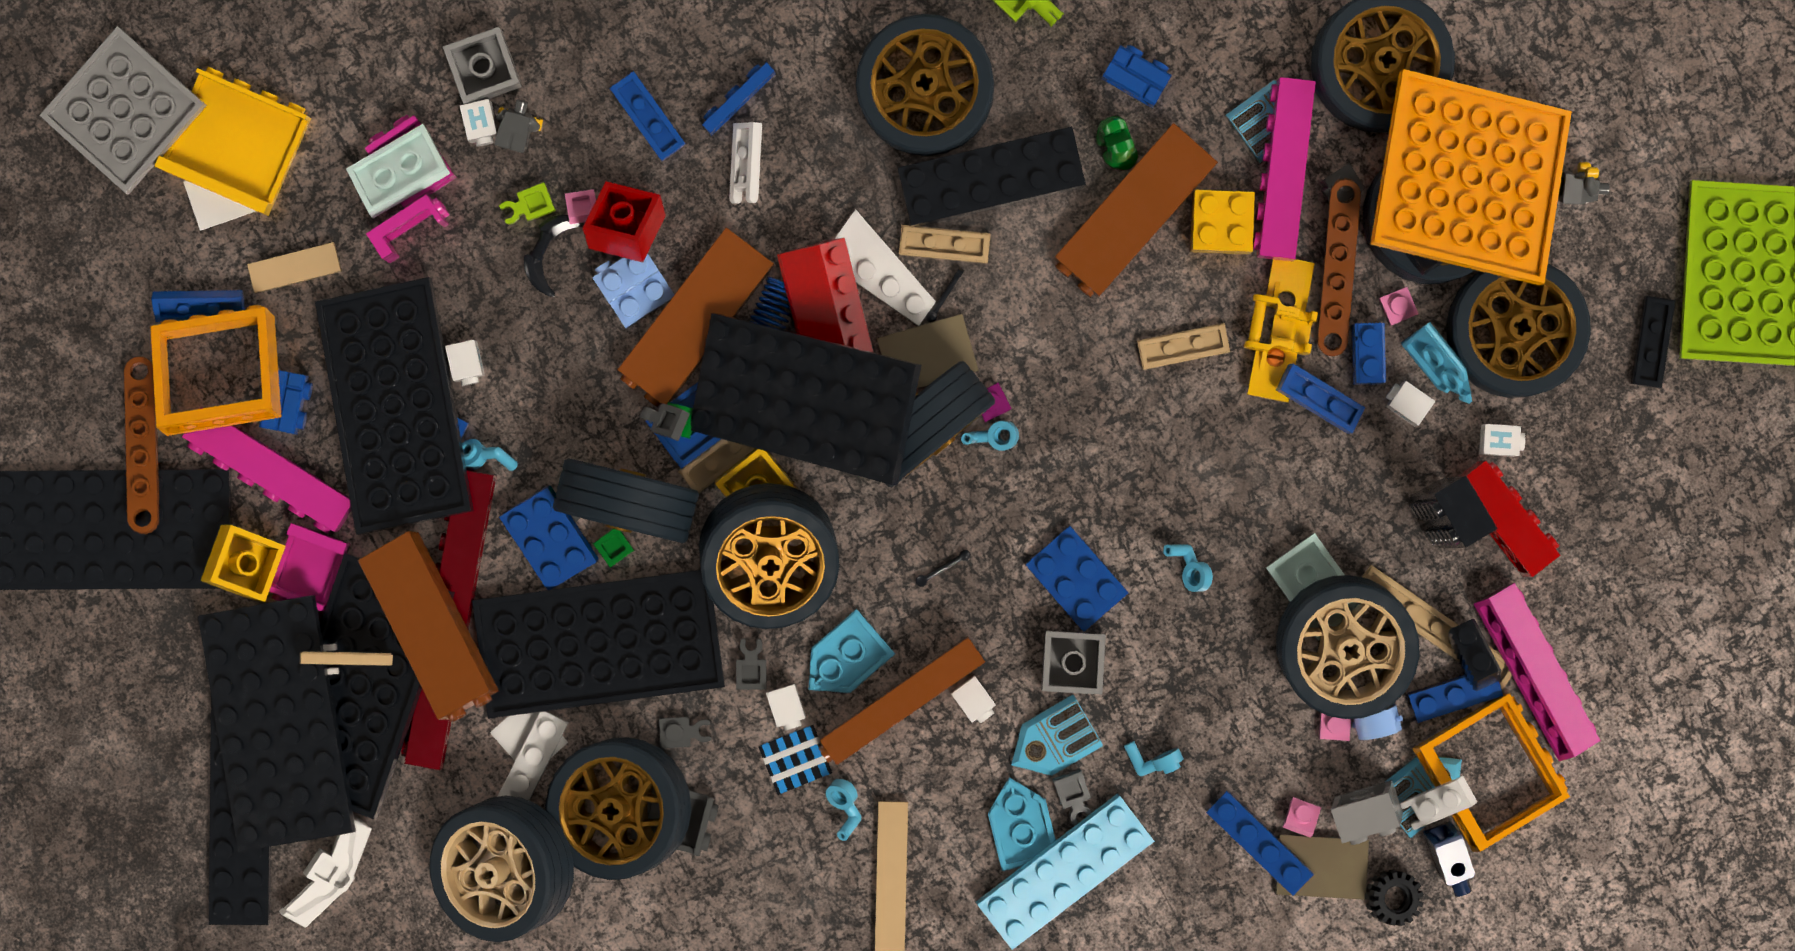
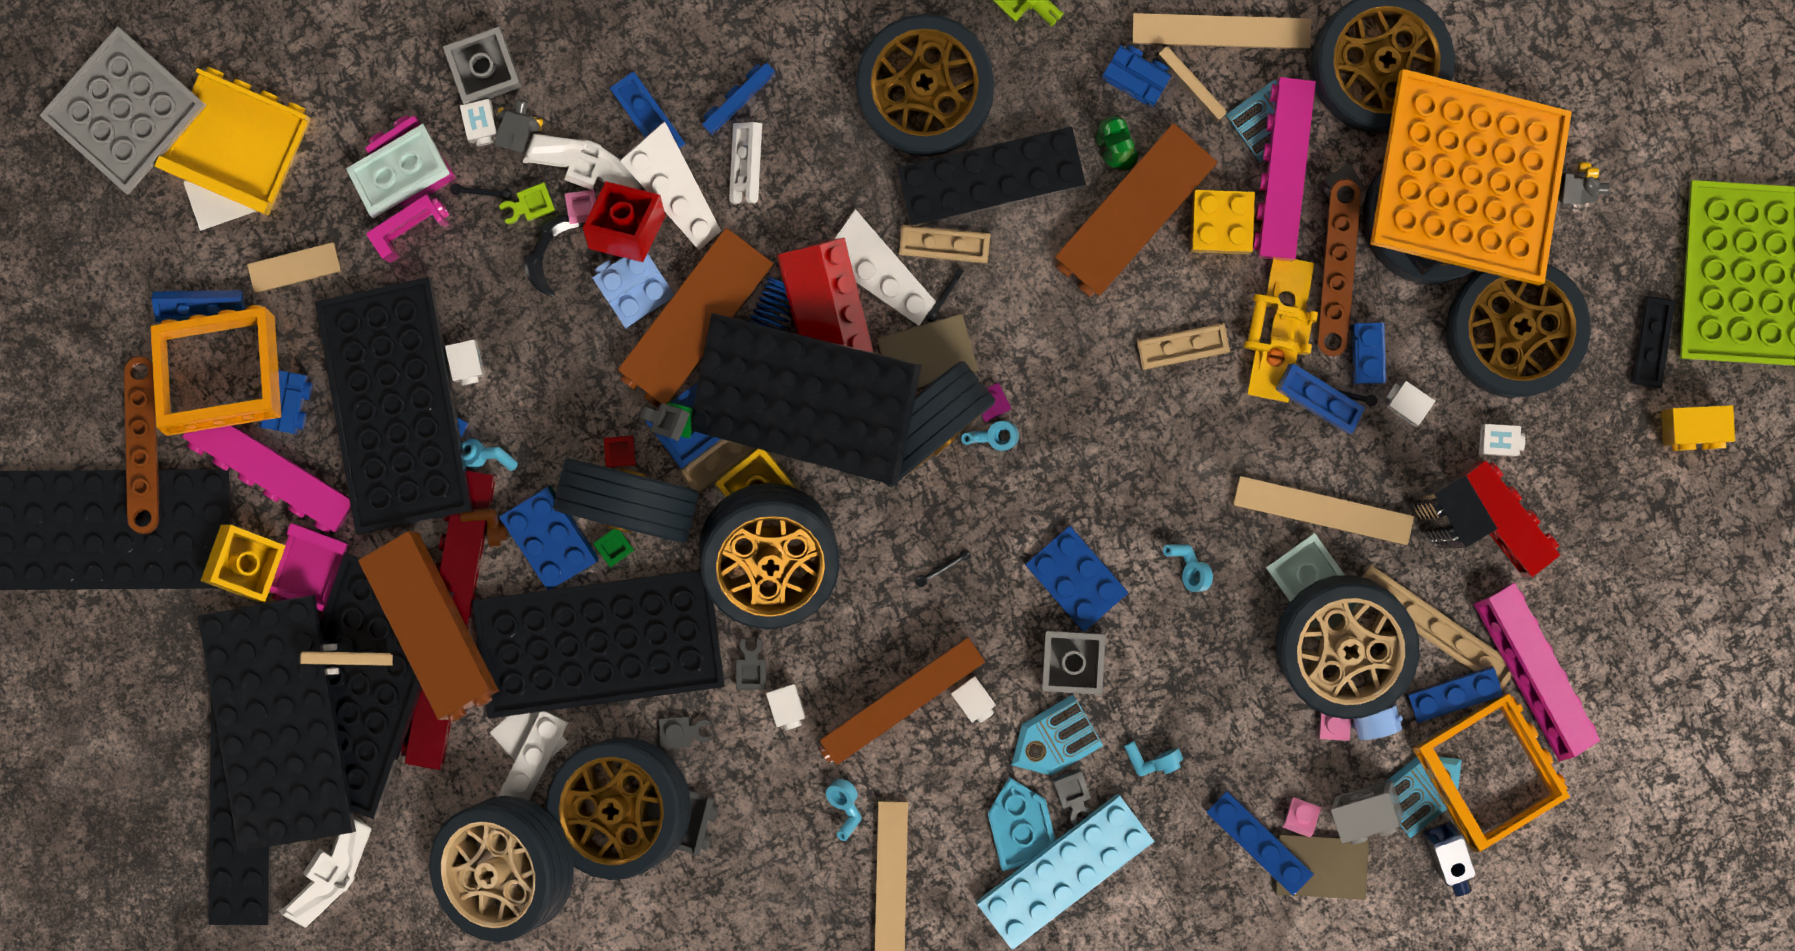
(457, 189): none -> black hinge
(495, 529): none -> reddish brown plate
(584, 161): none -> white plate
(619, 451): none -> red plate
(663, 171): none -> white wing
(794, 759): sticker -> none
(847, 656): medium azure tile -> none
(1192, 84): none -> tan tile
(1221, 31): none -> tan tile
(1323, 510): none -> tan tile
(1370, 400): none -> black hinge
(1377, 897): black tyre -> none
(1398, 306): bright pink plate -> none
(1438, 361): medium azure tile -> none
(1440, 802): white hinge -> none
(1474, 655): black brick -> none
(1698, 425): none -> yellow brick

